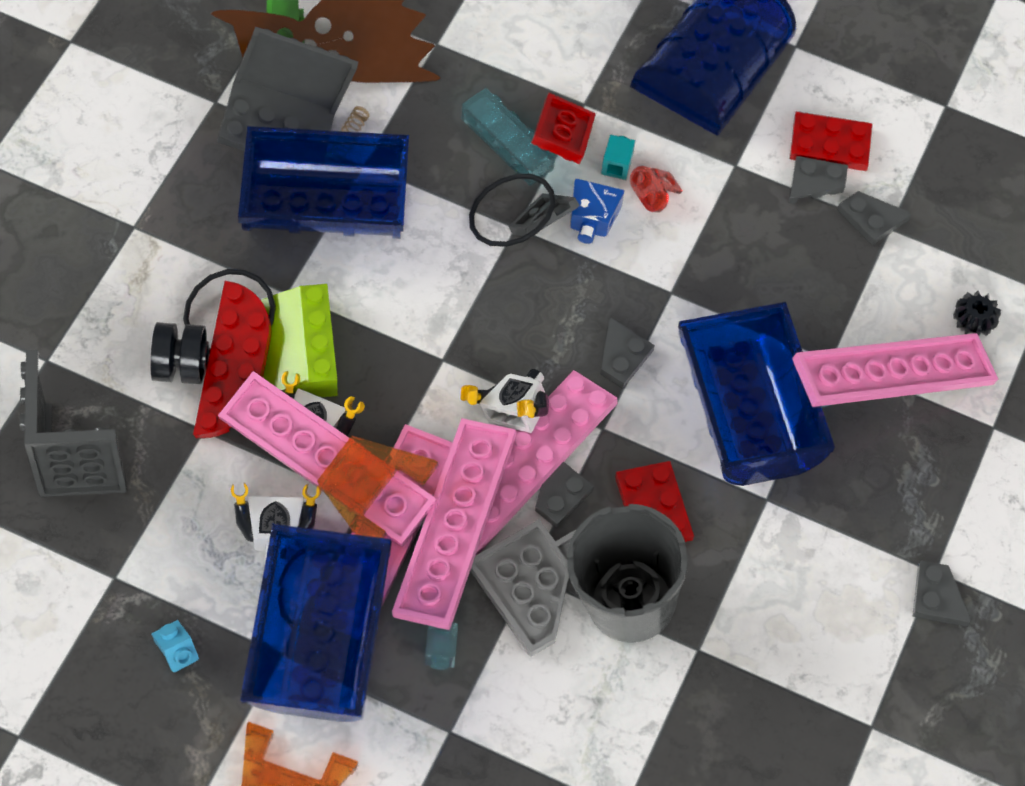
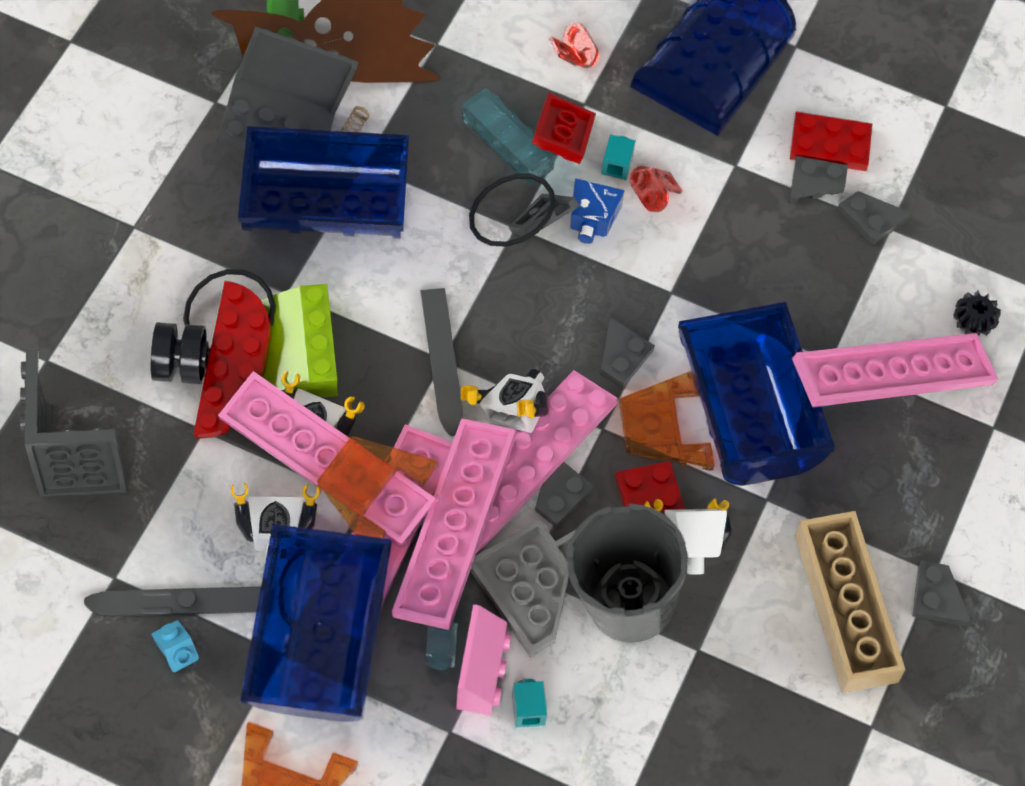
(174, 601): none -> dark grey piece
(442, 359): none -> dark grey piece
(483, 662): none -> bright pink slope
(529, 703): none -> teal brick
(577, 45): none -> clear red bracket
(653, 426): none -> clear orange wing
(702, 529): none -> white torso
(849, 602): none -> tan brick

